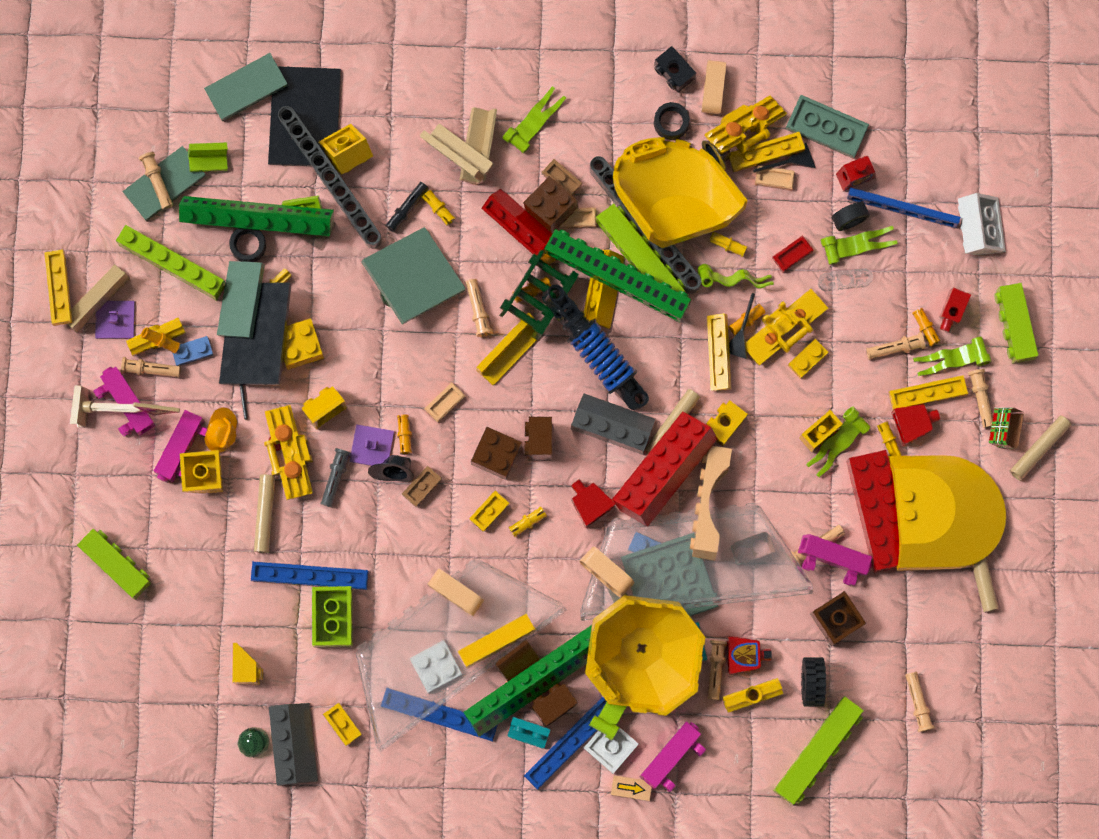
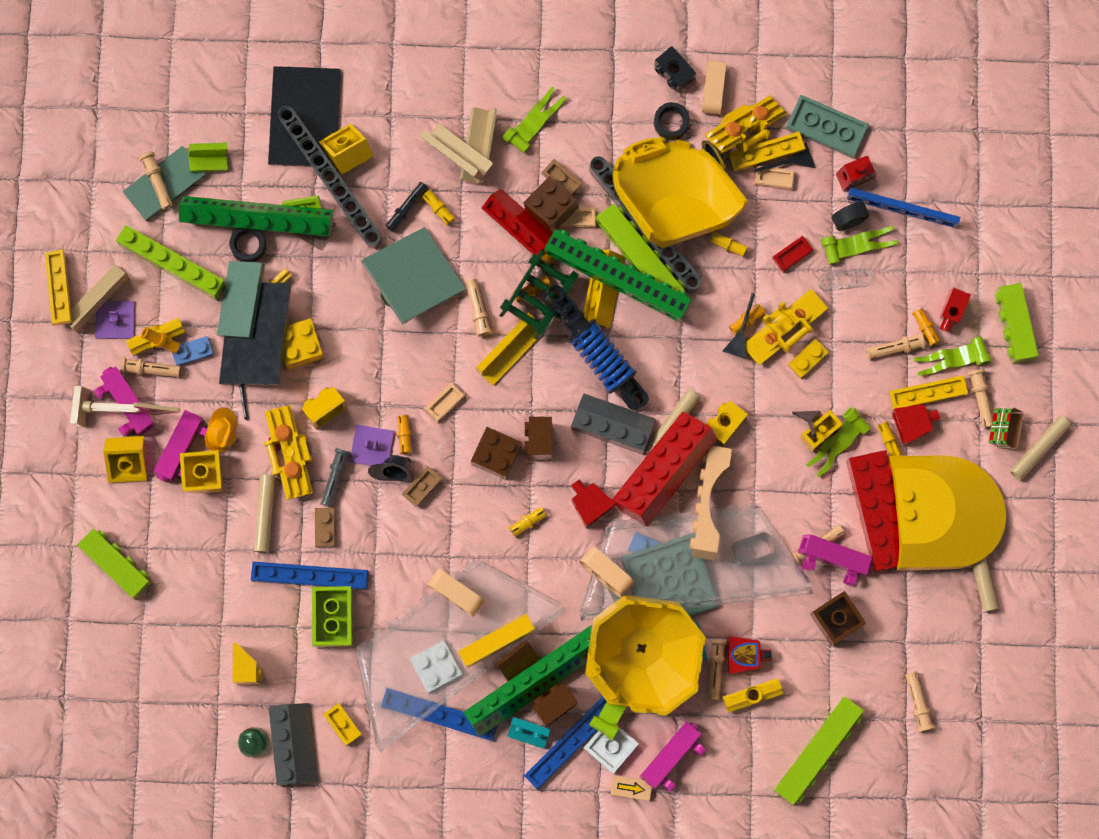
(125, 459): none -> yellow slope
(246, 86): sand green tile -> none
(324, 527): none -> medium nougat plate
(489, 511): yellow plate -> none
(708, 277): lime flag -> none
(719, 352): yellow plate -> none
(808, 416): none -> piece
(813, 682): black tyre -> none
(981, 224): white slope -> none

